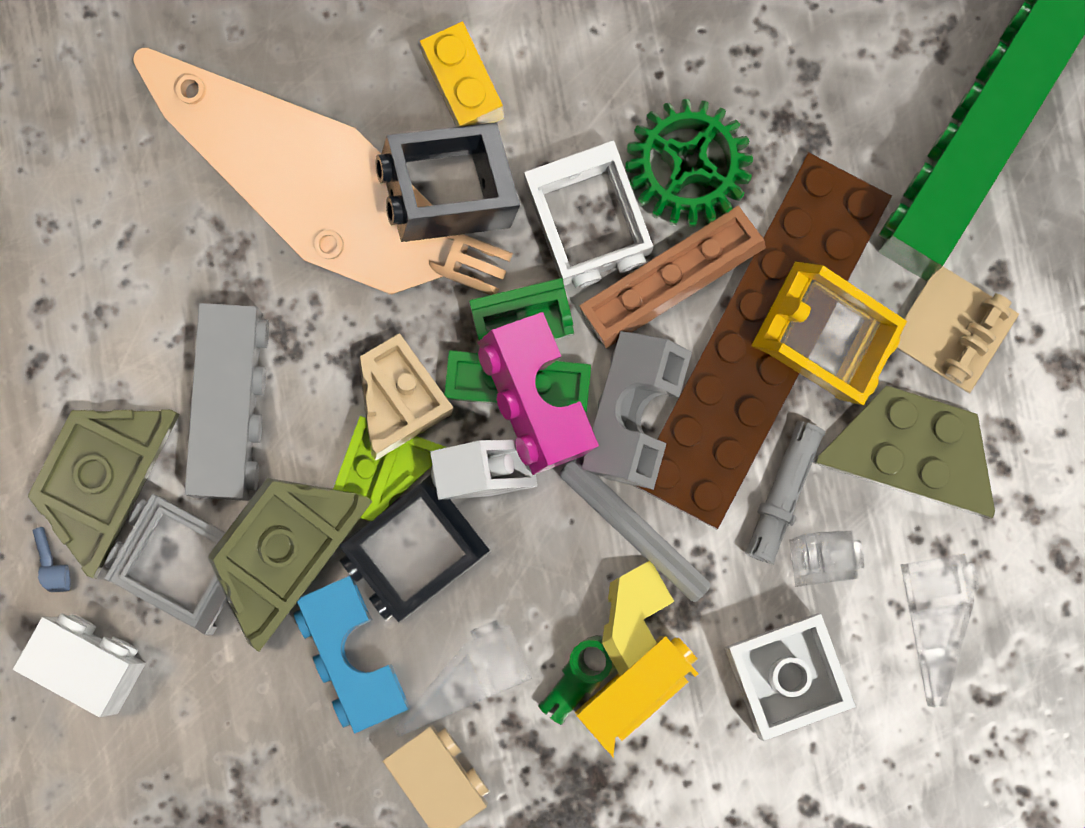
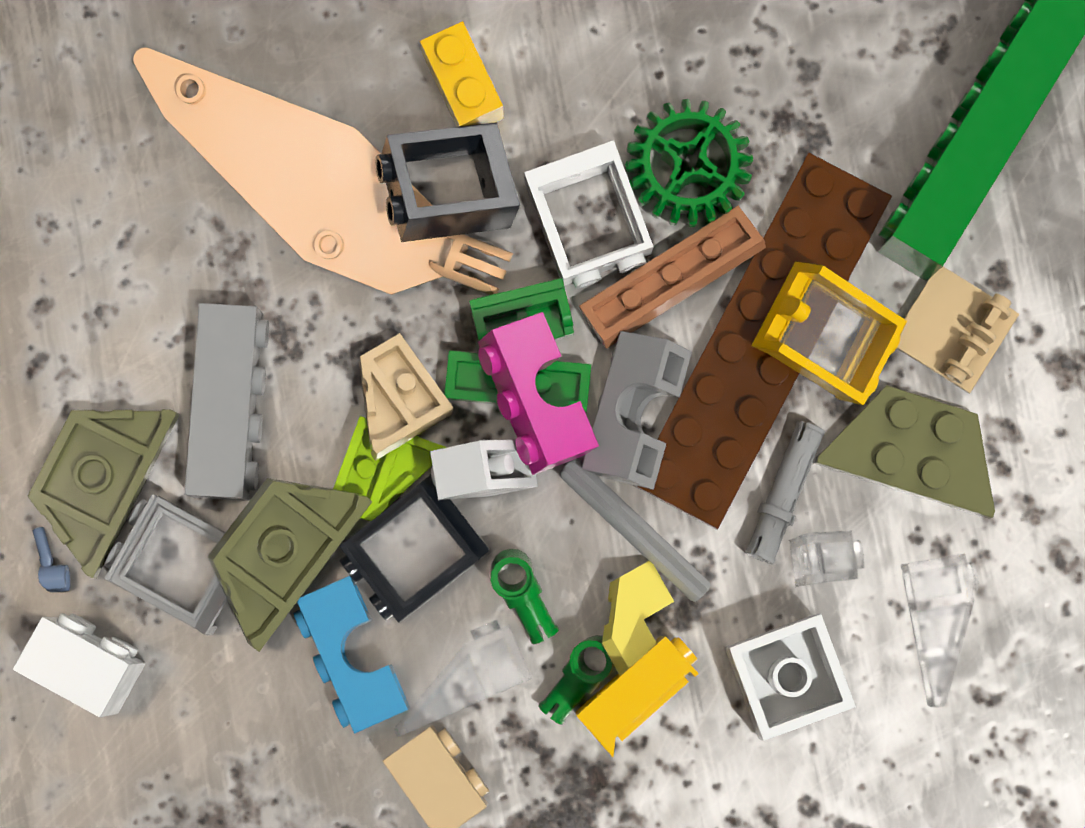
(524, 595): none -> green pin

